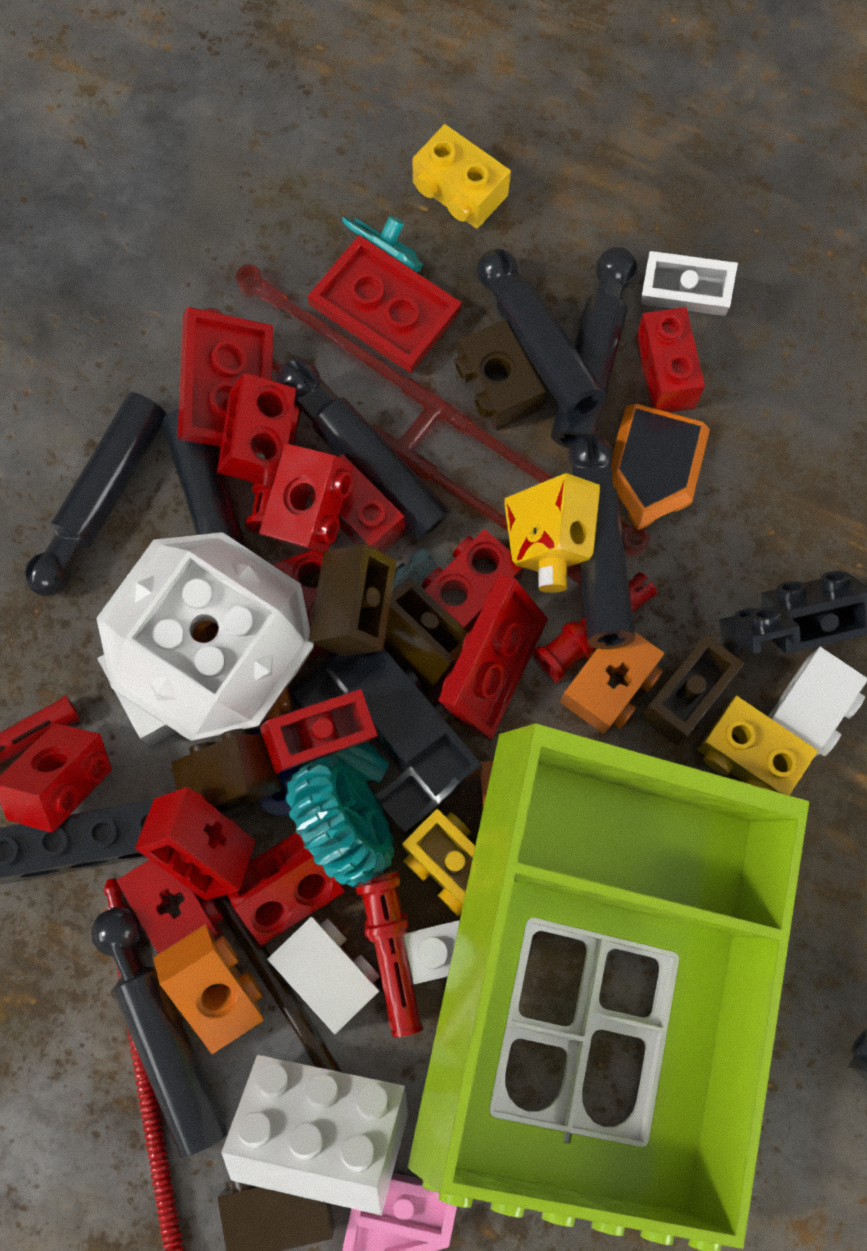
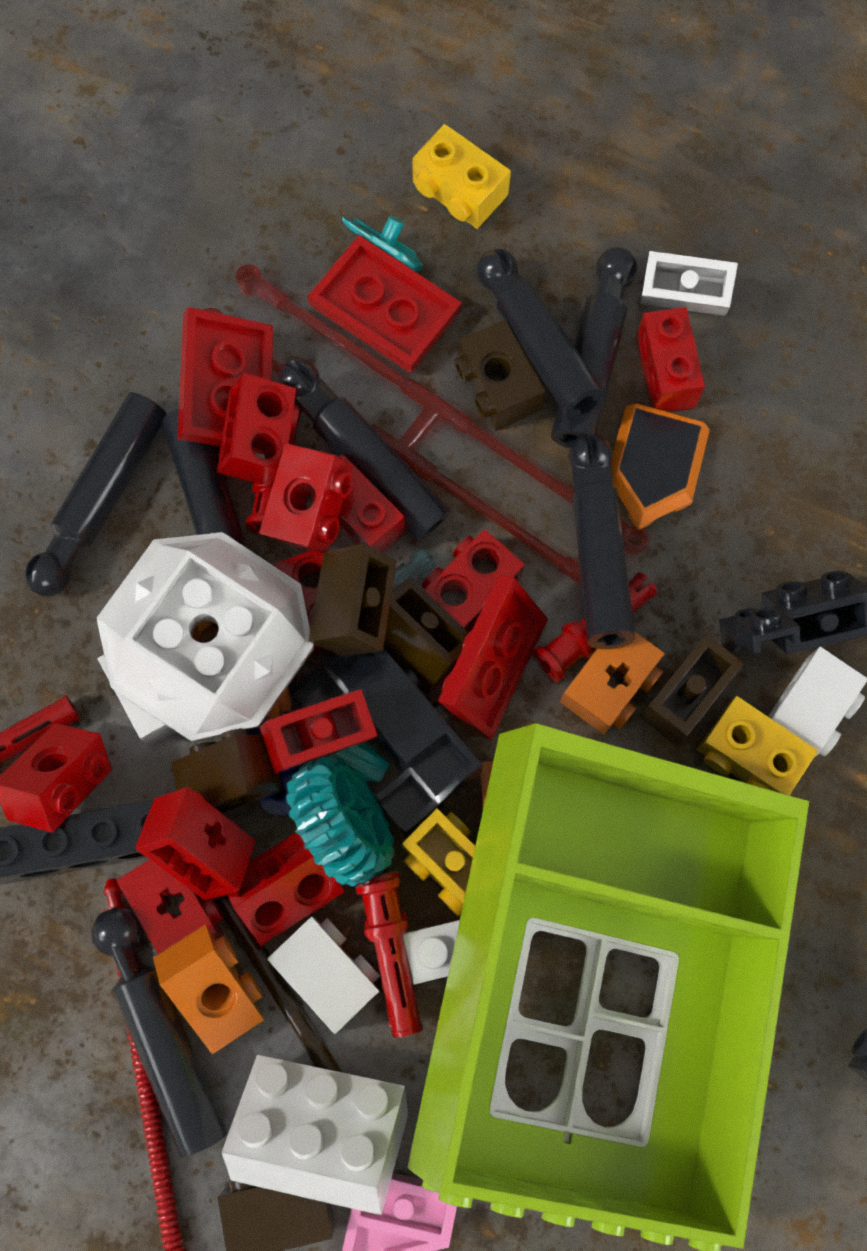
(553, 527): yellow torso -> none

